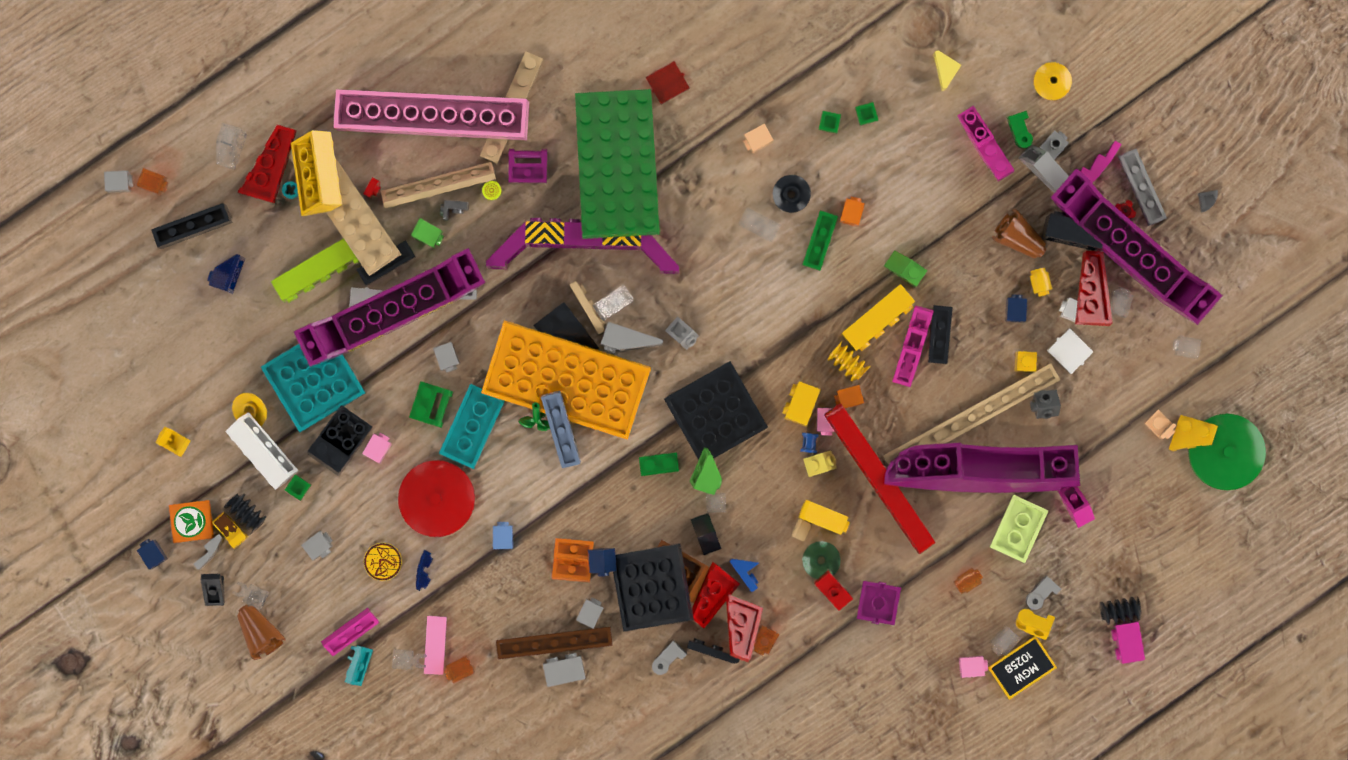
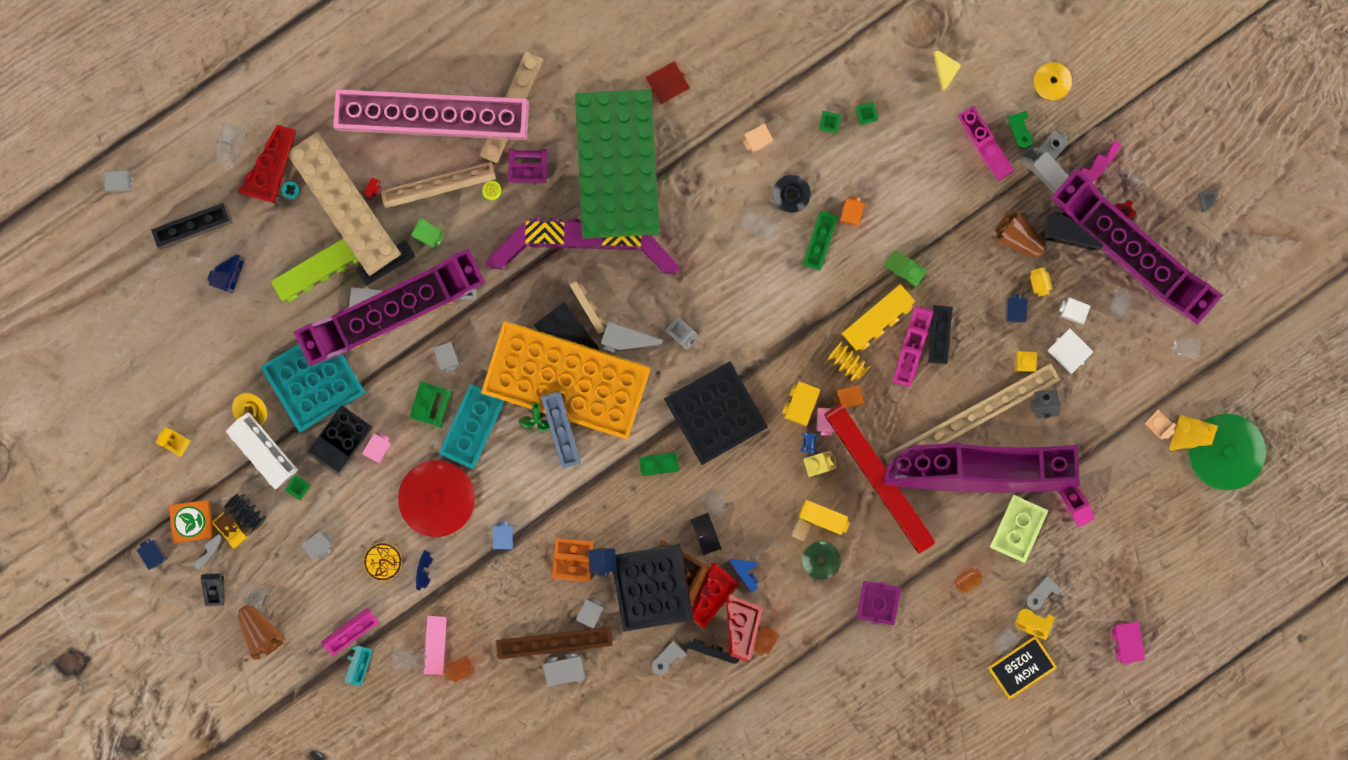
(152, 182): clear orange brick -> none
(316, 173): yellow slope -> none
(456, 206): flat silver bracket -> none
(613, 302): clear plate -> none
(706, 474): bright green slope -> none
(833, 590): red plate -> none
(972, 666): bright pink brick -> none
(1093, 293): red wing -> none
(1120, 610): black piece -> none
(1142, 187): light grey tile -> none

